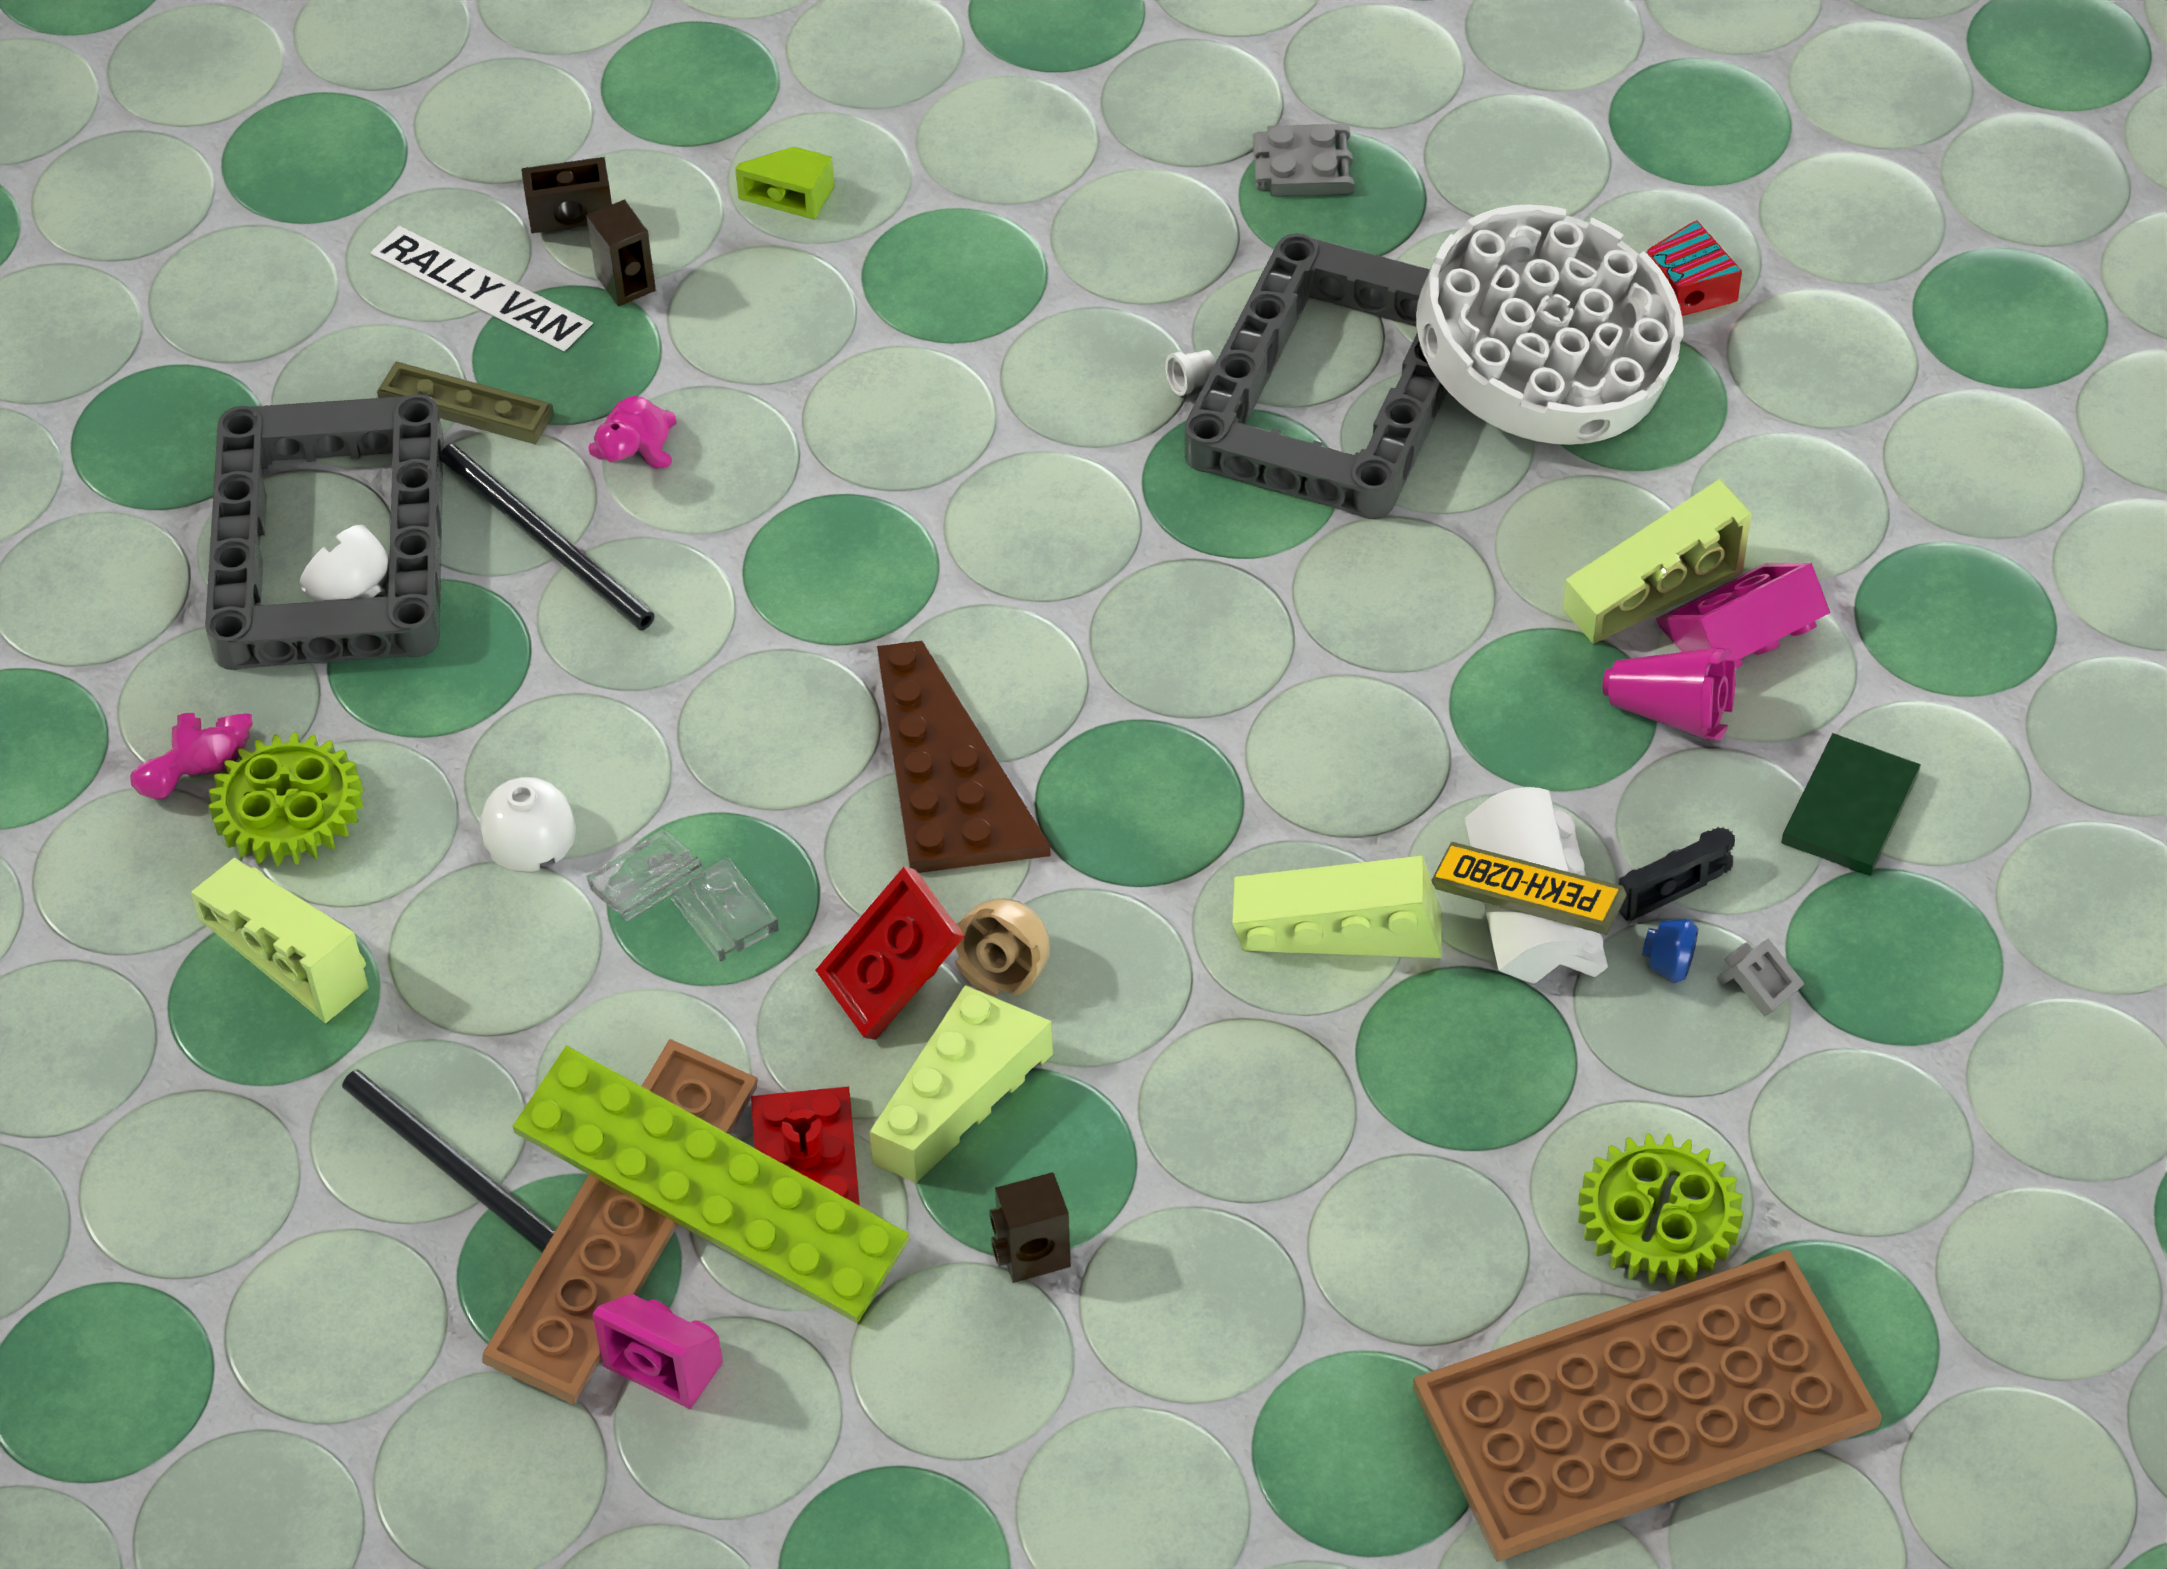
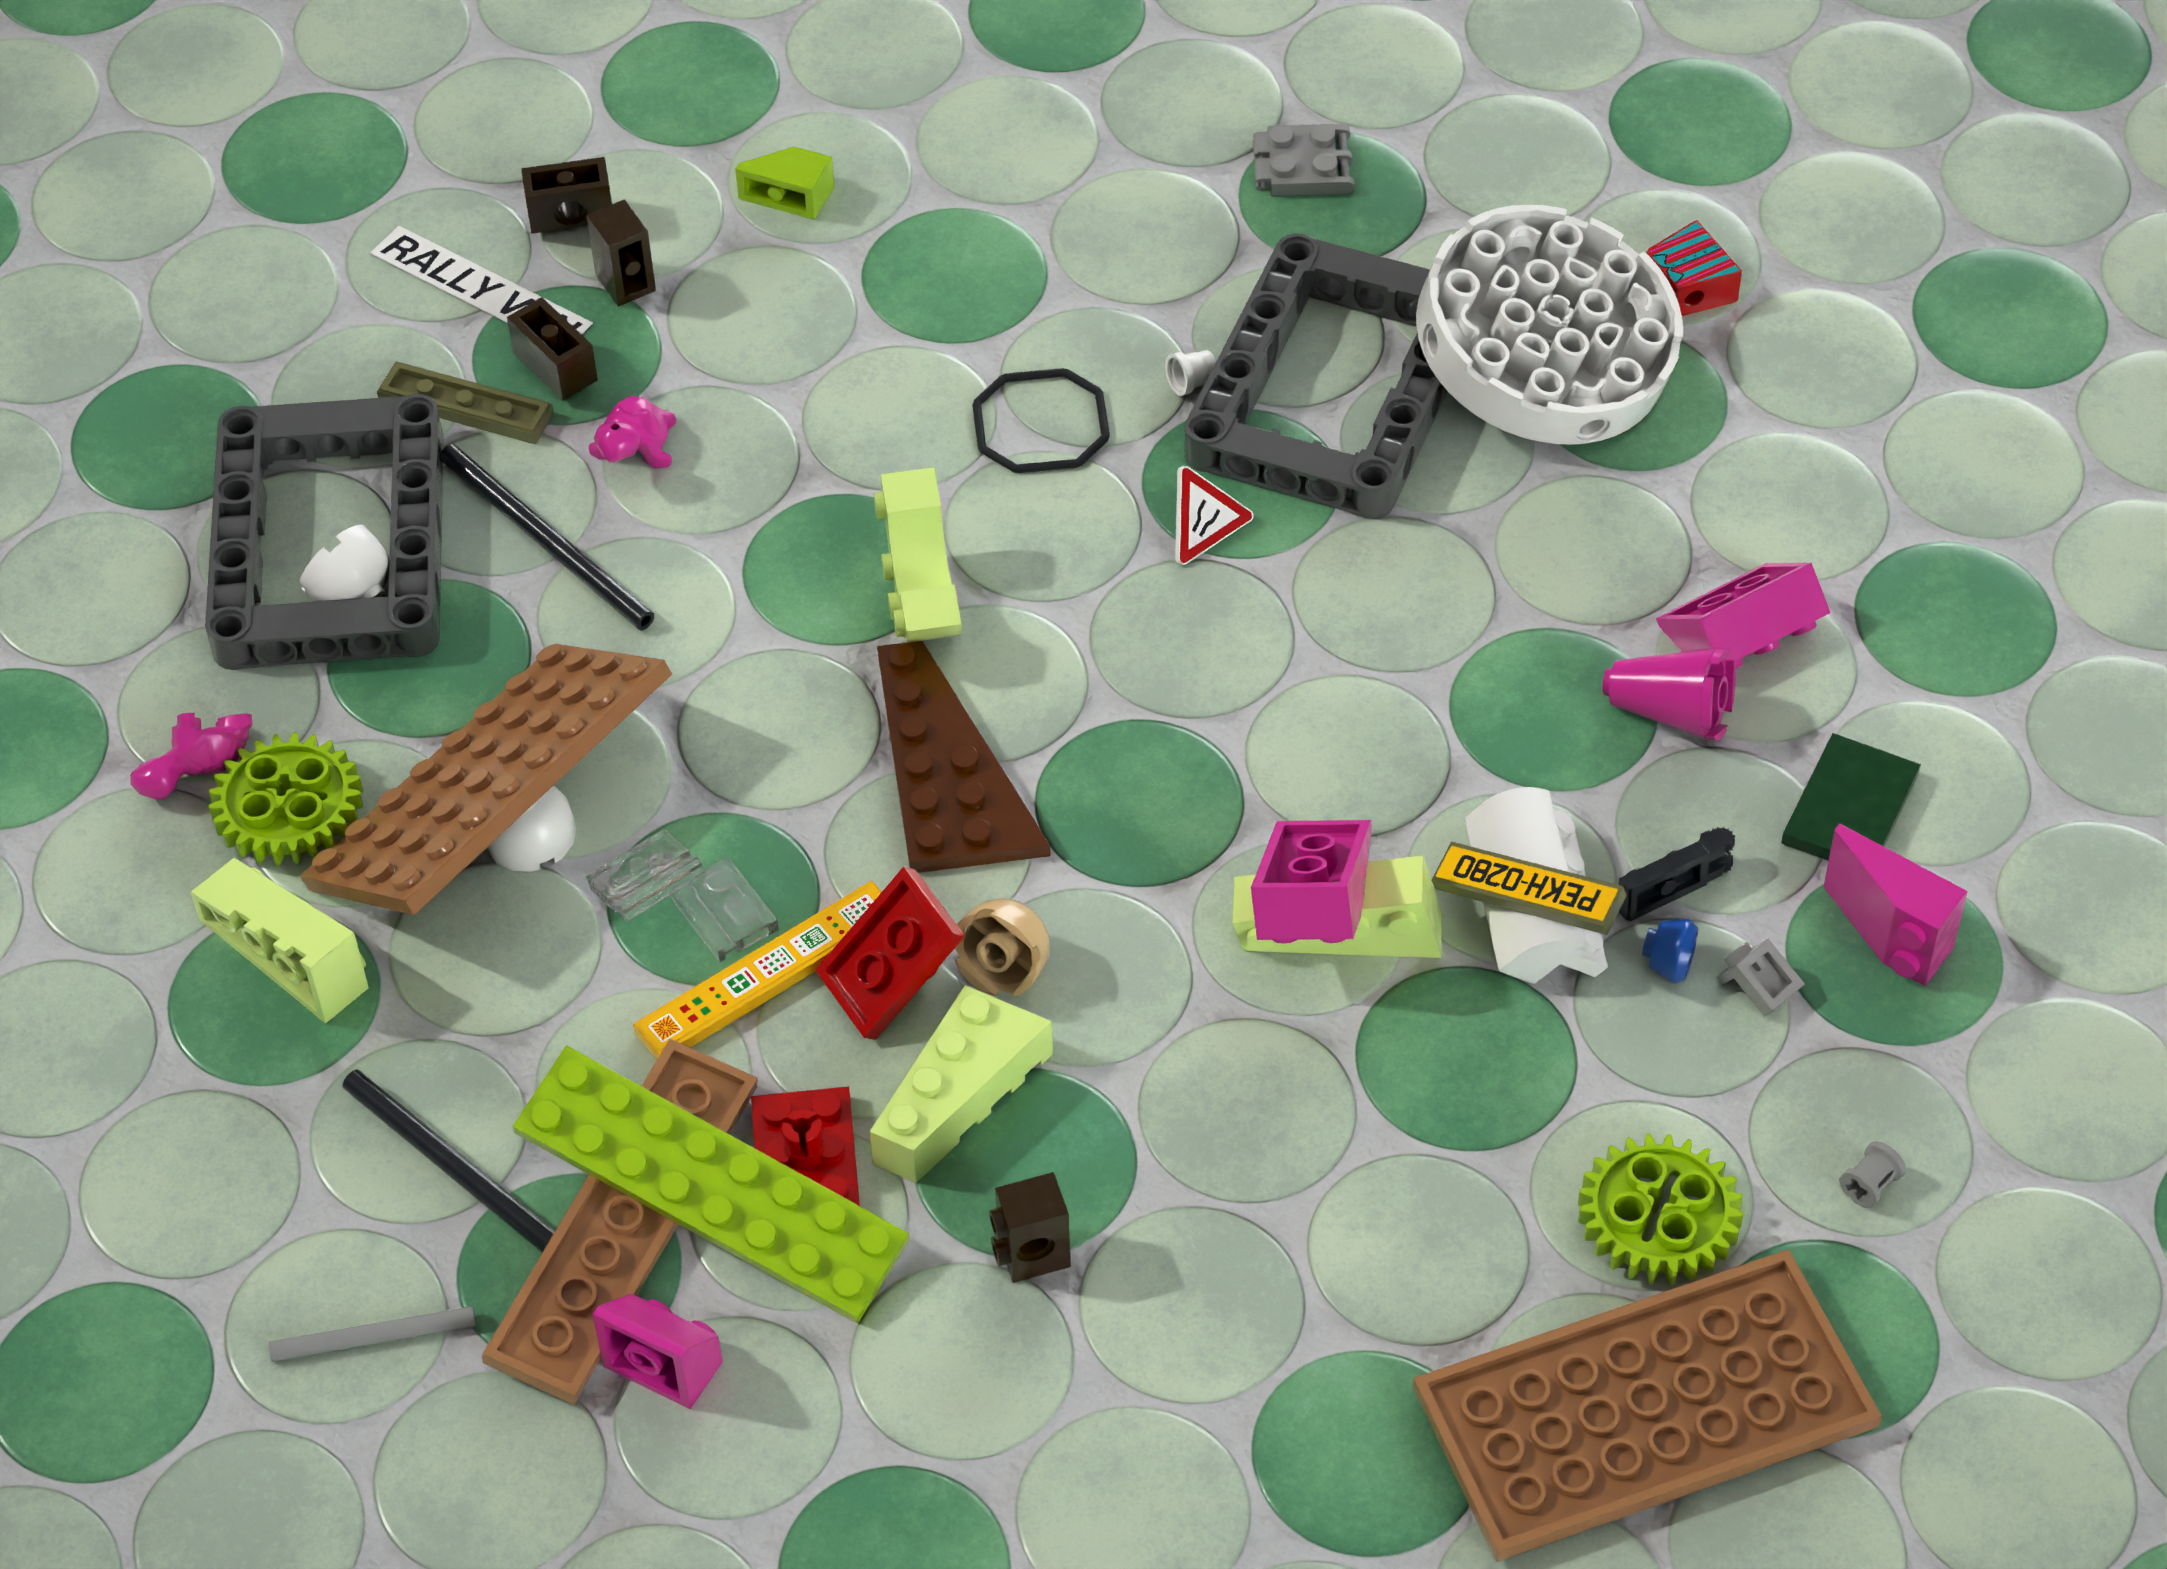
(372, 1333): none -> light grey bar
(484, 777): none -> medium nougat plate
(552, 348): none -> dark brown brick
(753, 977): none -> yellow tile
(917, 559): none -> yellowish green brick
(1040, 466): none -> black piece
(1203, 515): none -> piece
(1312, 881): none -> dark pink slope
(1661, 564): yellowish green wedge -> none
(1872, 1174): none -> light grey bush
(1894, 904): none -> dark pink slope

